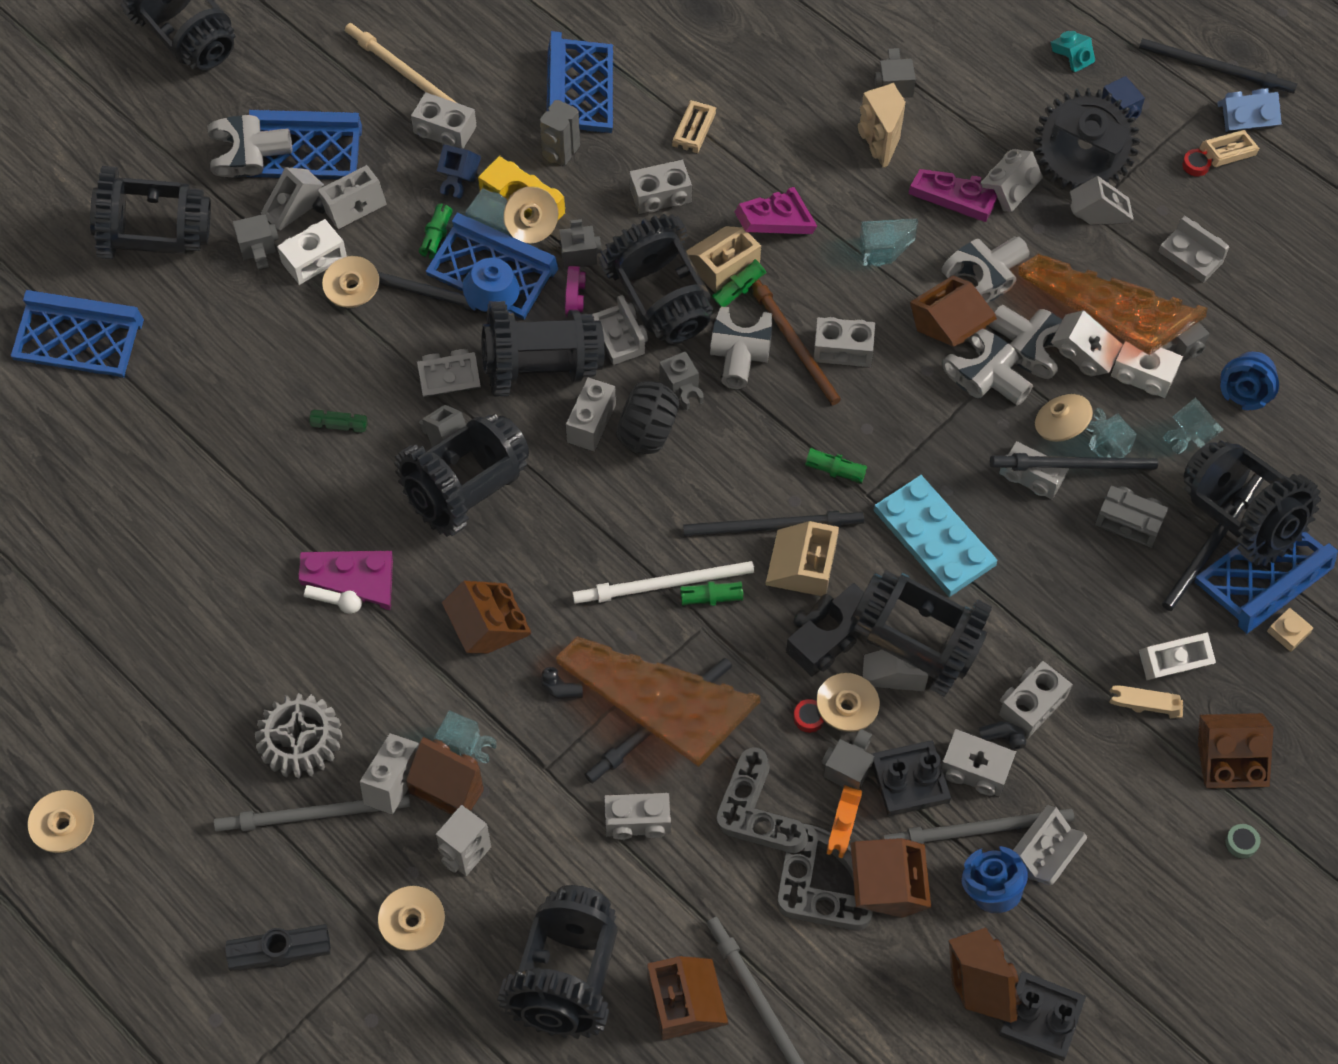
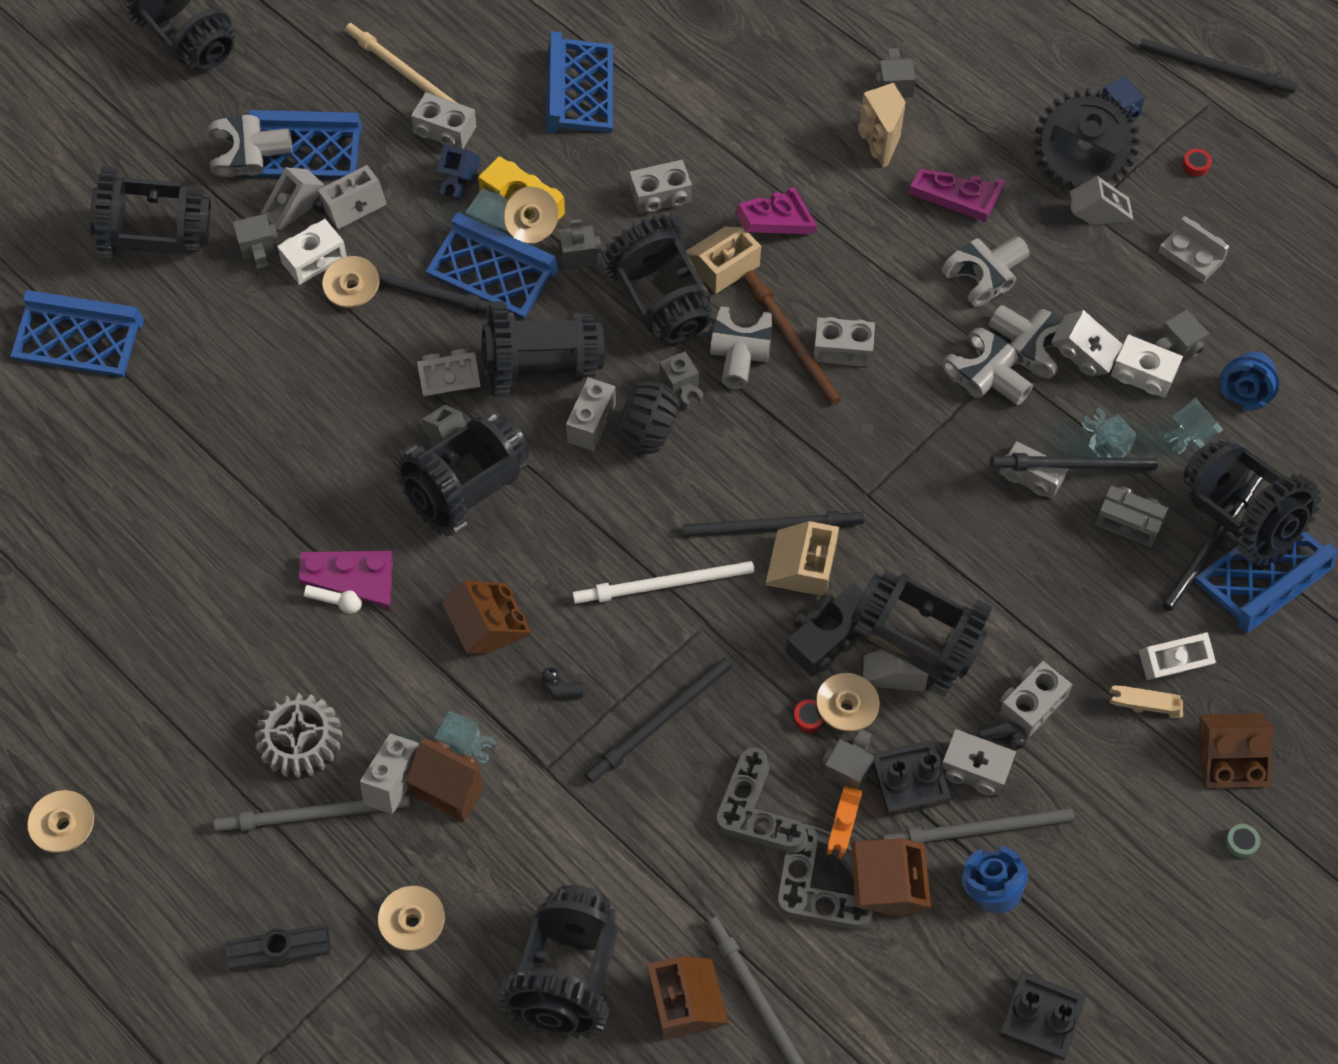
(338, 420): dark green axle -> none
(435, 231): green pin -> none
(463, 841): light grey brick -> none
(490, 281): blue cone -> none
(560, 132): dark grey brick -> none
(575, 281): magenta plate -> none
(622, 334): light grey bracket -> none
(637, 815): light grey bracket -> none
(667, 701): clear orange wing -> none
(688, 141): tan tile -> none
(711, 593): green pin -> none
(739, 284): green pin -> none
(836, 465): green pin -> none
(886, 240): clear light blue slope -> none
(935, 535): medium azure plate -> none
(951, 311): reddish brown slope -> none
(983, 975): reddish brown slope -> none
(1013, 178): light grey bracket -> none
(1049, 846): light grey bracket -> none
(1063, 417): tan dish -> none
(1076, 47): teal bracket -> none
(1115, 304): clear orange wing -> none
(1233, 151): tan tile -> none
(1251, 111): medium blue bracket -> none
(1290, 629): tan plate -> none

